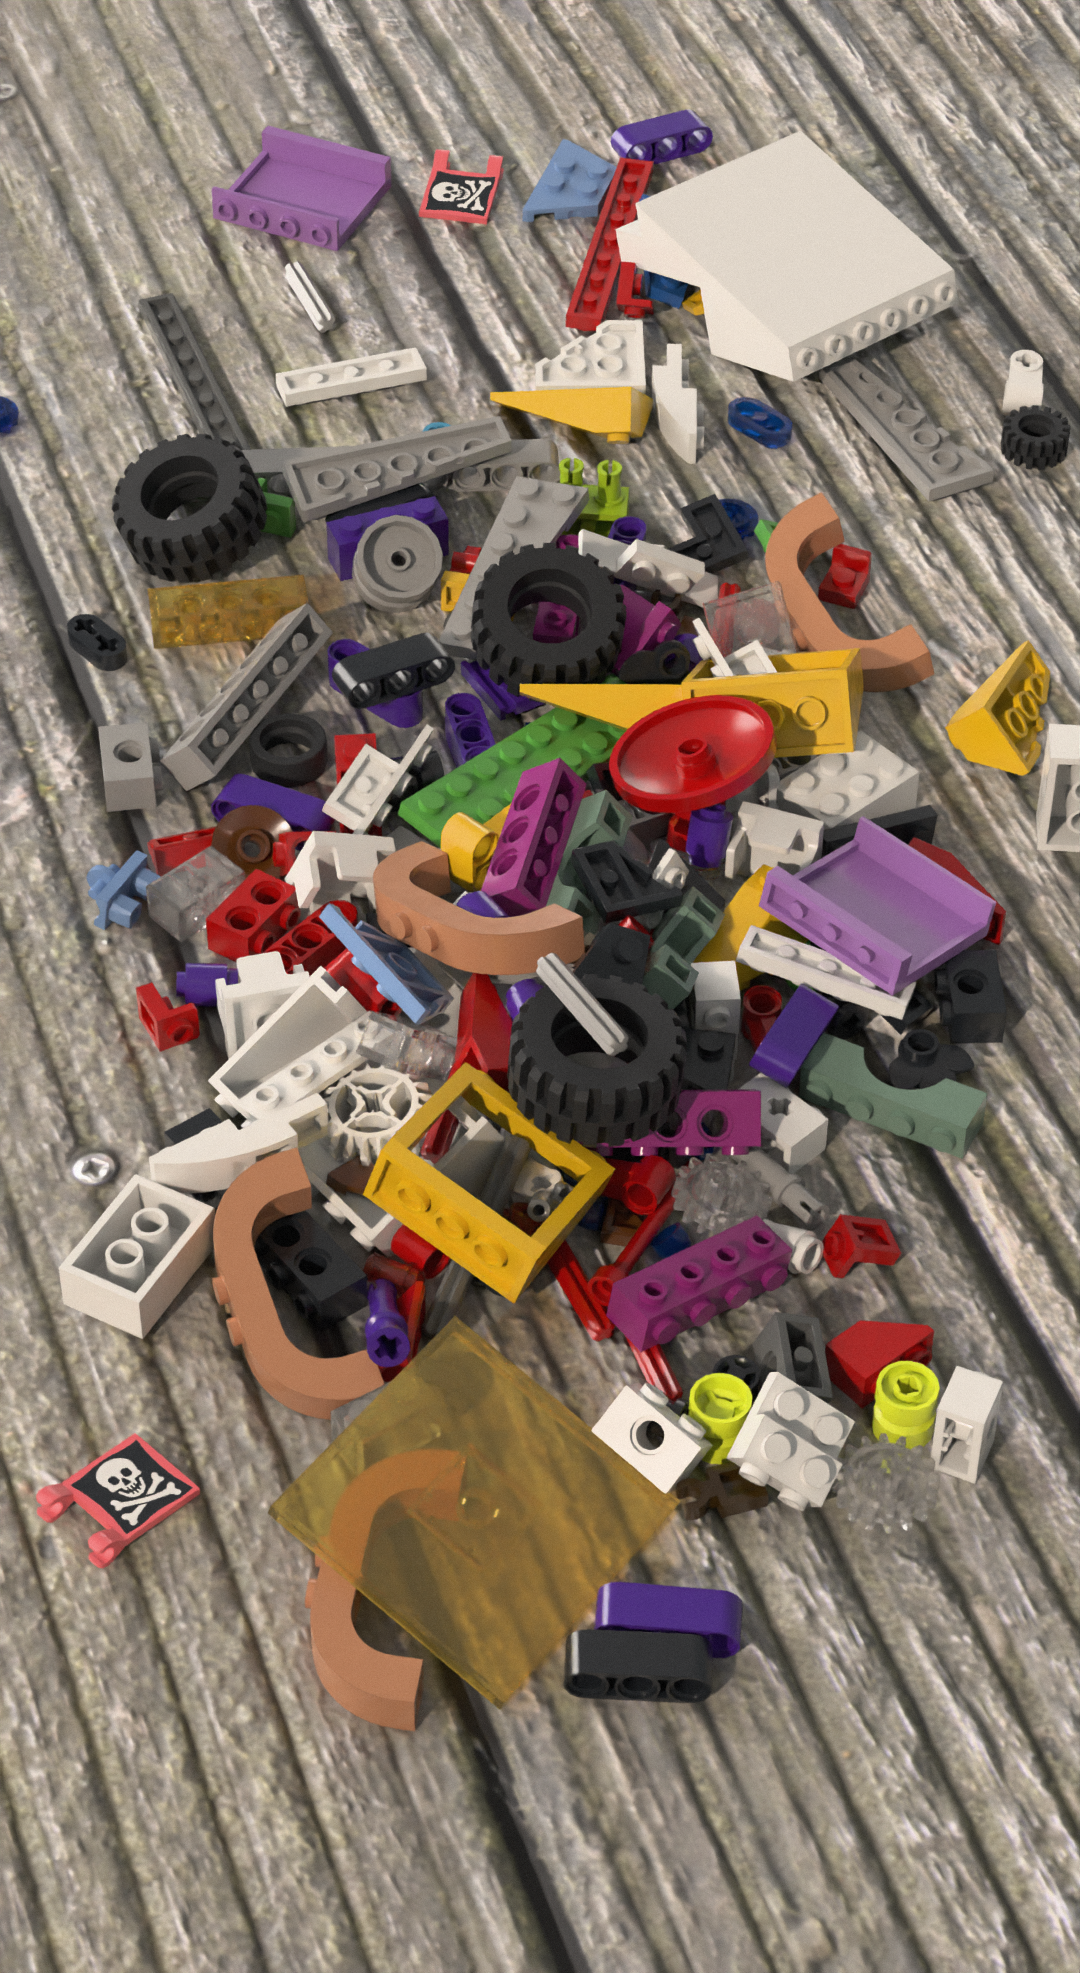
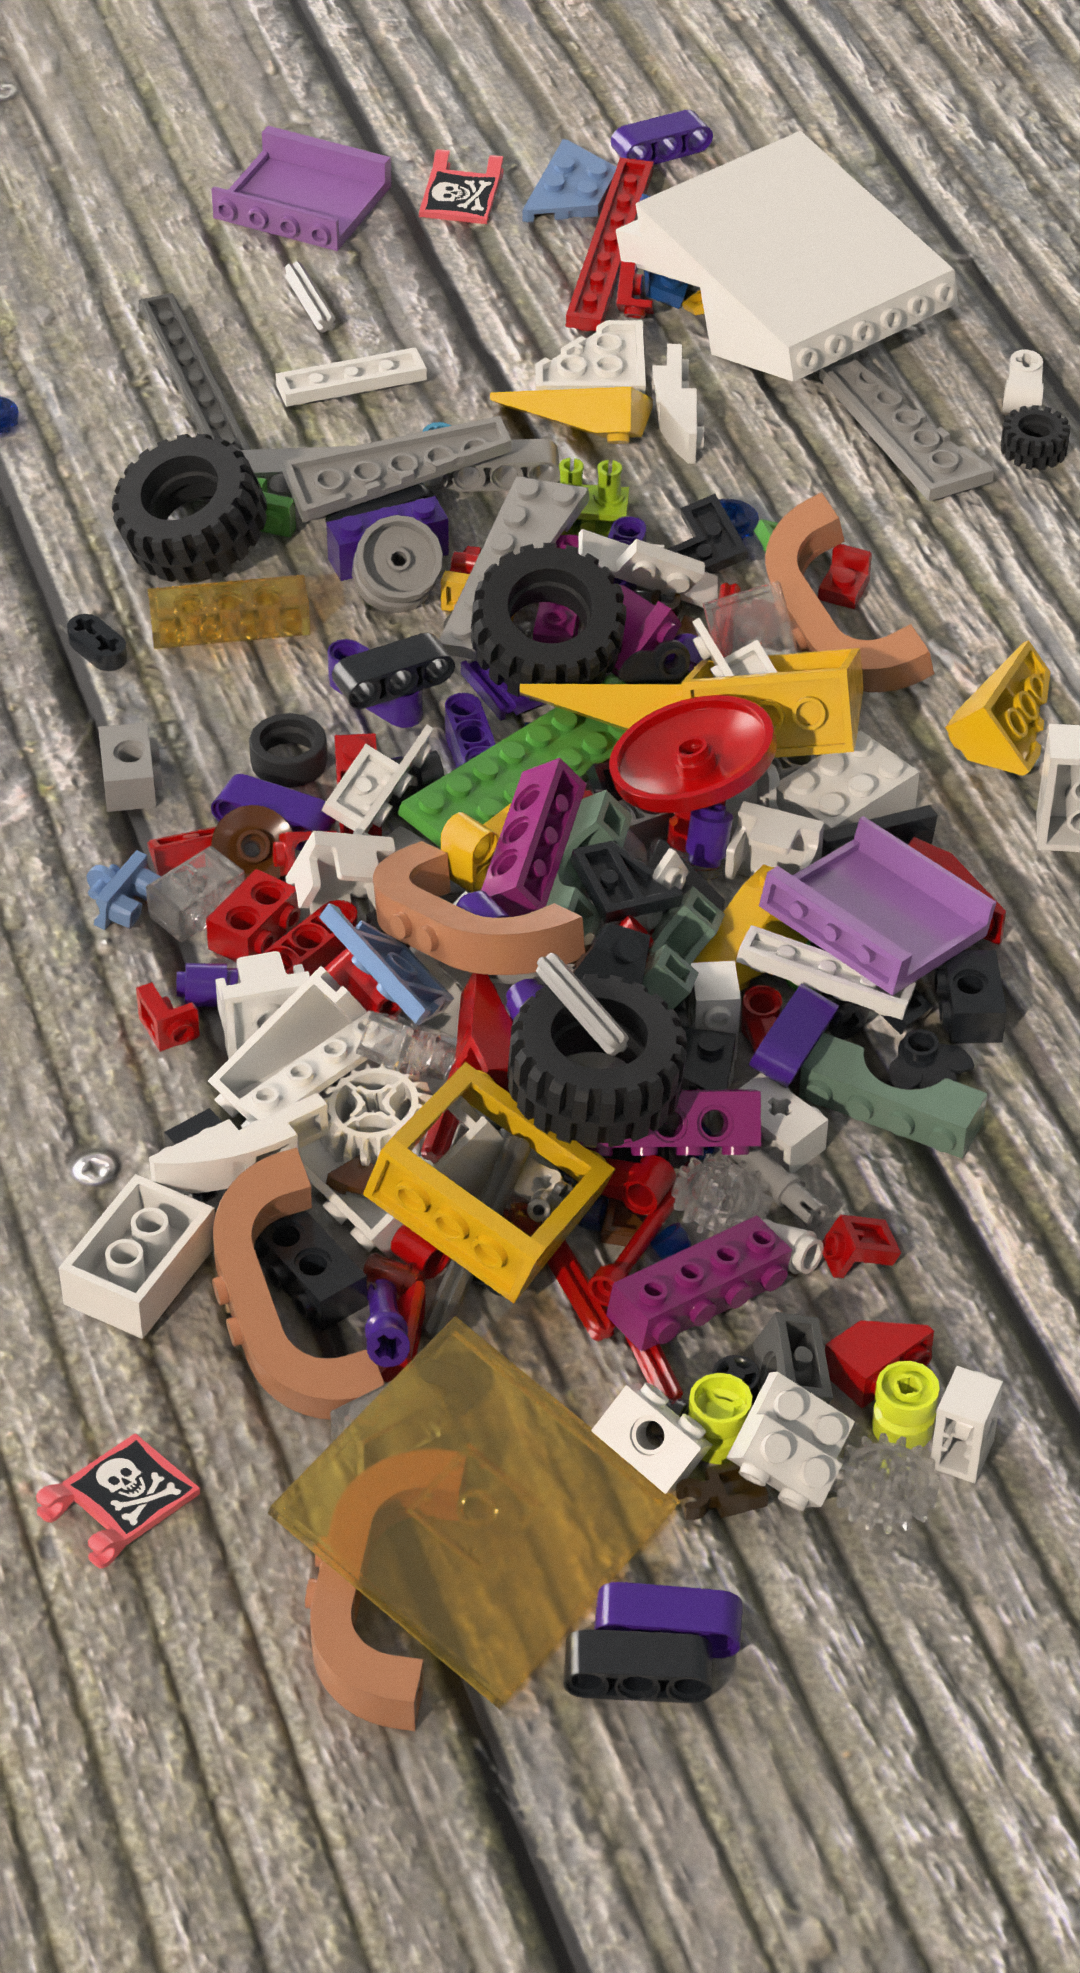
(246, 697): light grey brick -> none
(760, 422): clear blue plate -> none

